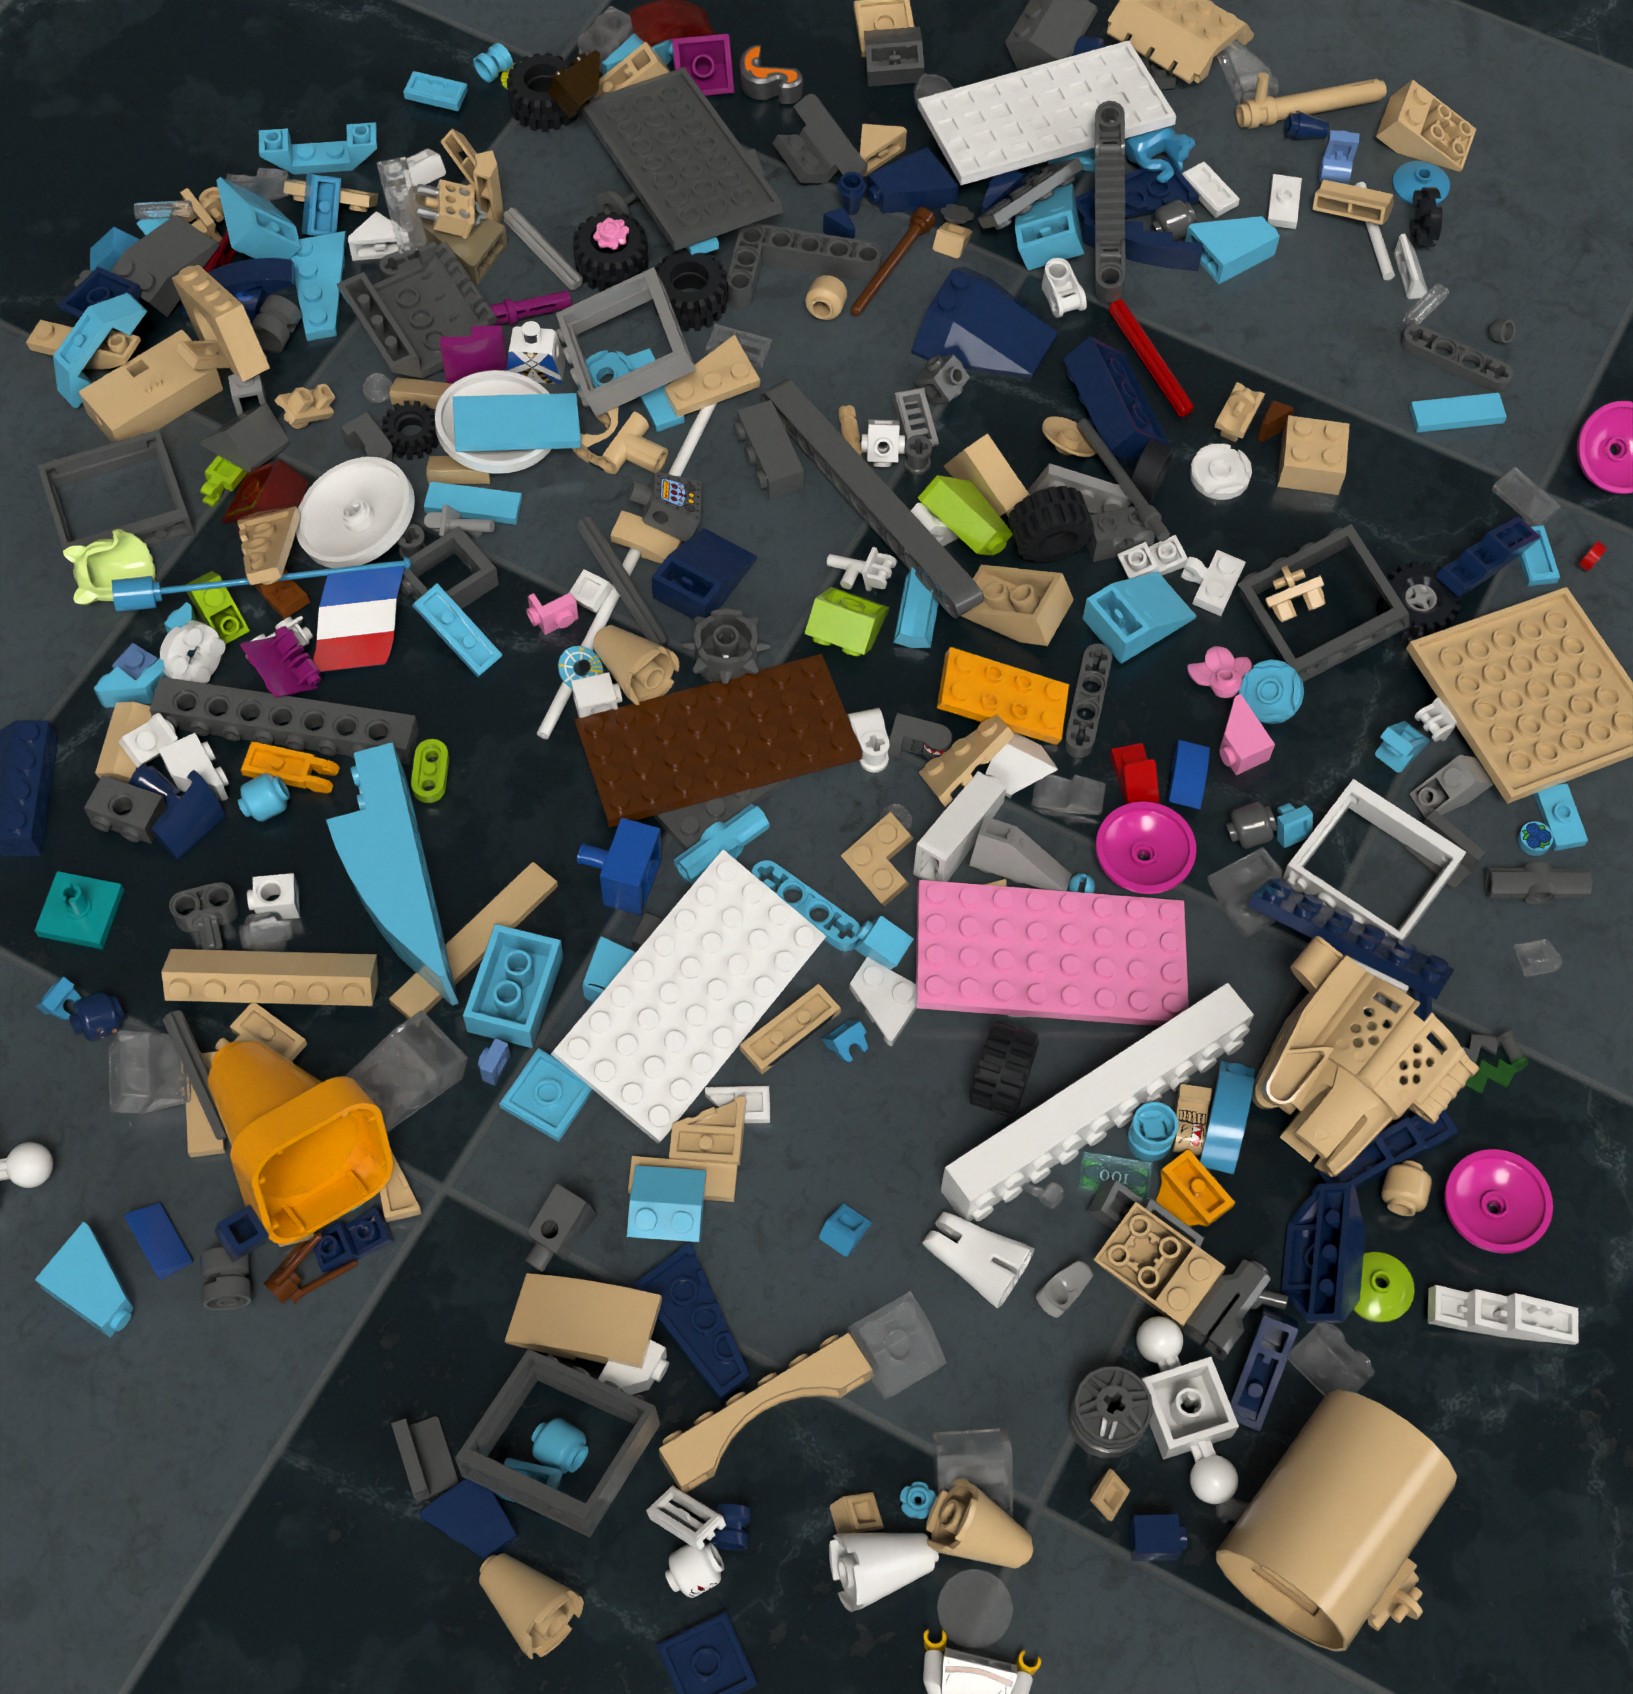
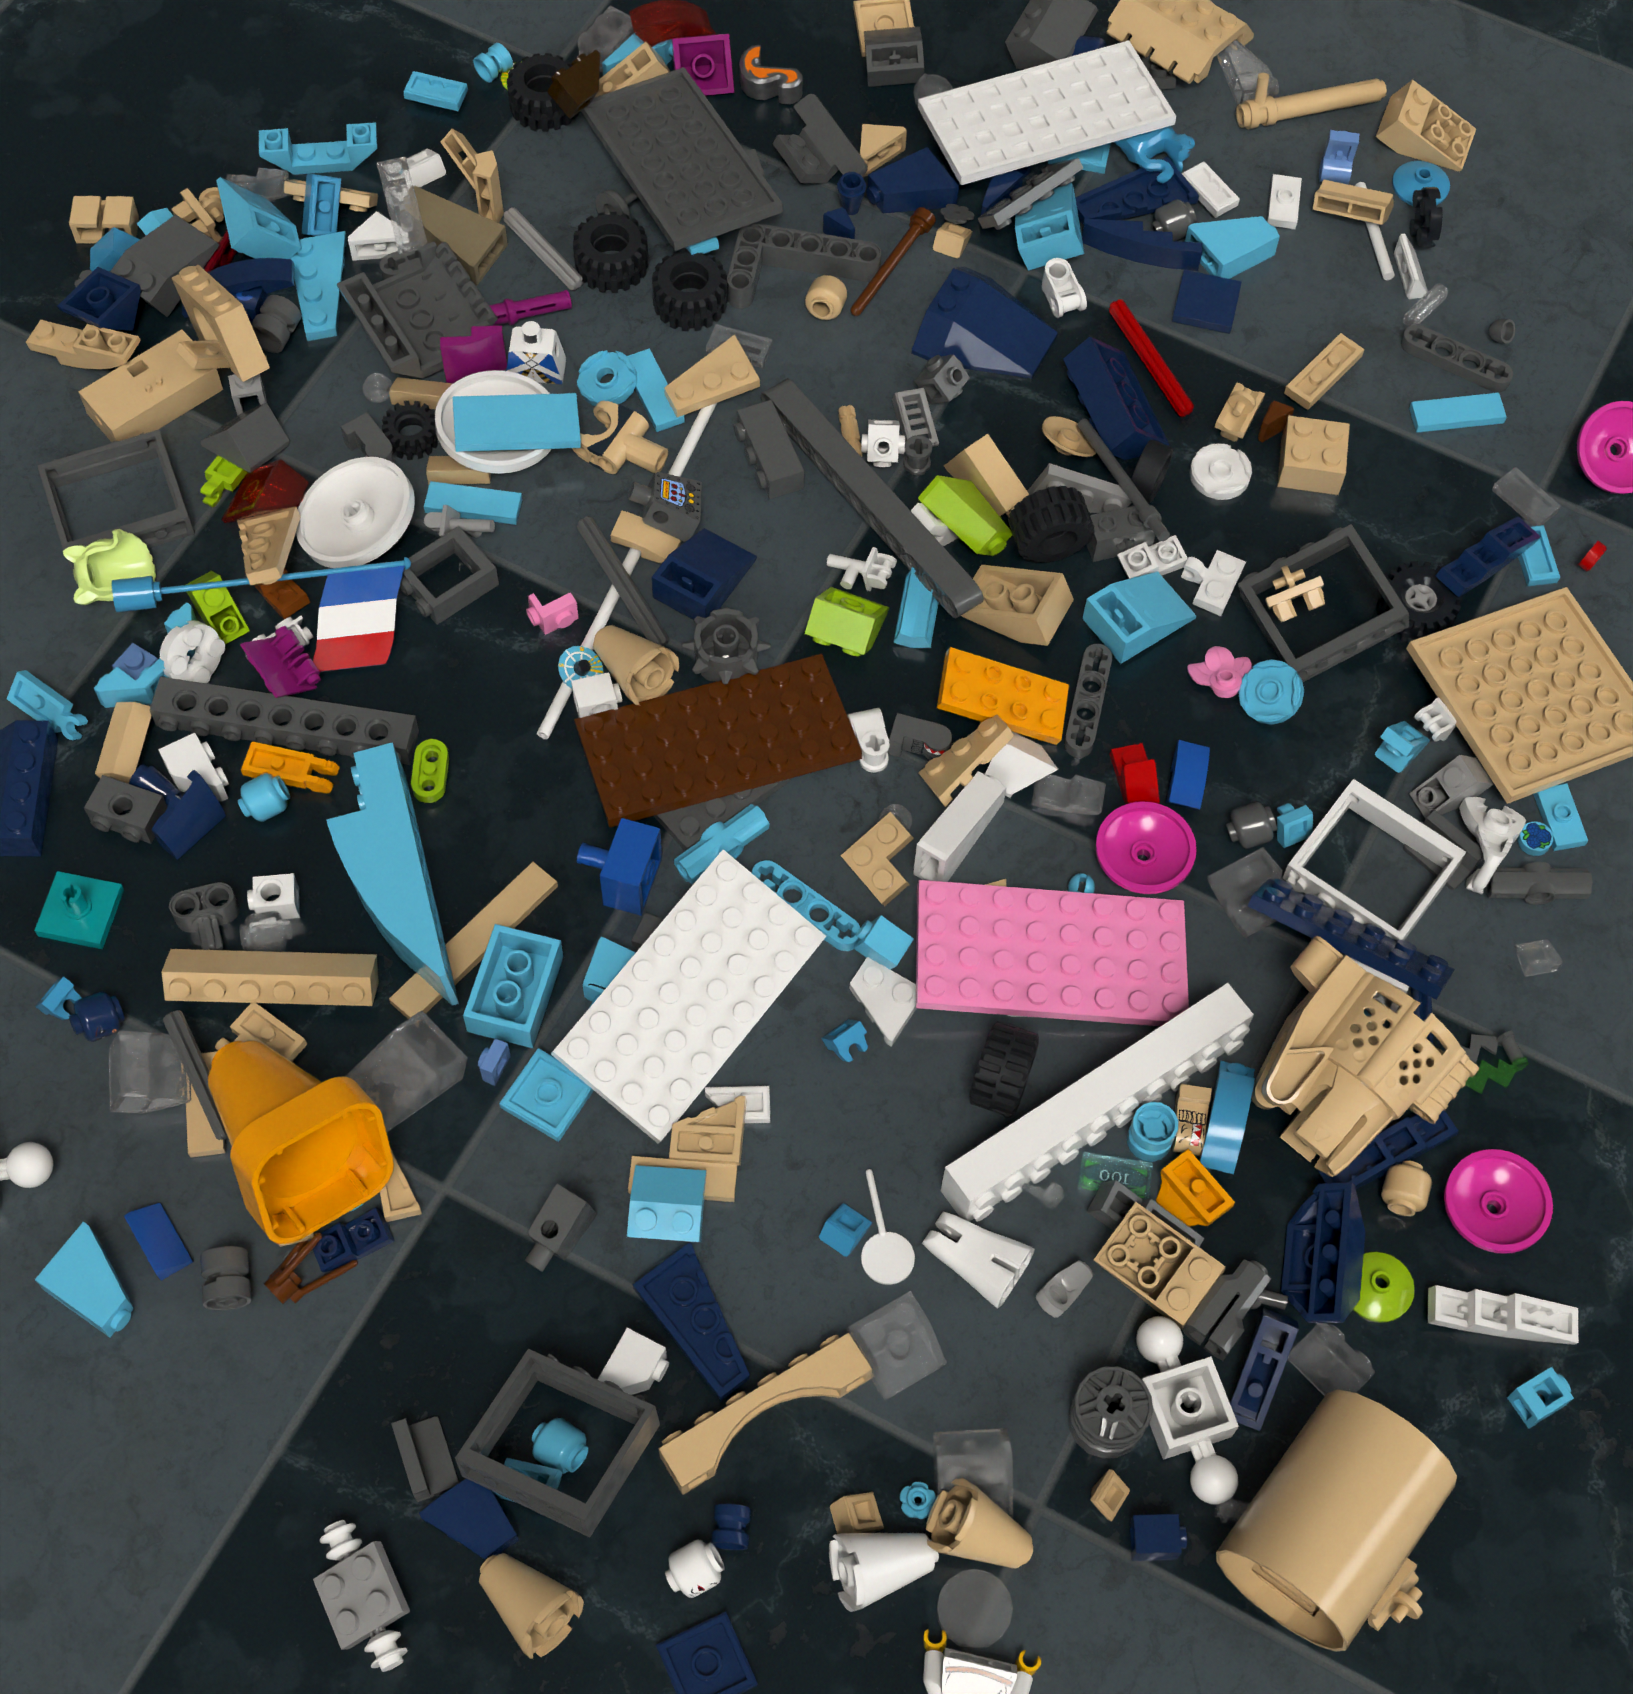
(45, 704): none -> medium azure plate
(86, 336): medium azure slope -> none
(93, 215): none -> tan piece
(144, 742): white bracket -> none
(166, 209): clear axle -> none
(241, 1233): dark blue brick -> none
(306, 405): tan hips -> none
(362, 1595): none -> light grey plate
(411, 541): dark grey bush -> none
(451, 207): tan piece -> none
(457, 630): medium azure tile -> none
(584, 1319): tan slope -> none
(590, 590): white plate -> none
(605, 307): light grey window -> none
(611, 233): bright pink plant -> none
(702, 1530): white tile -> none
(790, 1029): tan plate -> none
(887, 1255): none -> white piece
(1014, 855): light grey slope -> none
(1110, 201): dark grey gear -> none
(1207, 301): none -> dark blue tile
(1244, 739): bright pink slope -> none
(1304, 126): dark blue cone -> none
(1324, 371): none -> tan plate
(1494, 833): none -> white animal
(1528, 1403): none -> medium azure brick

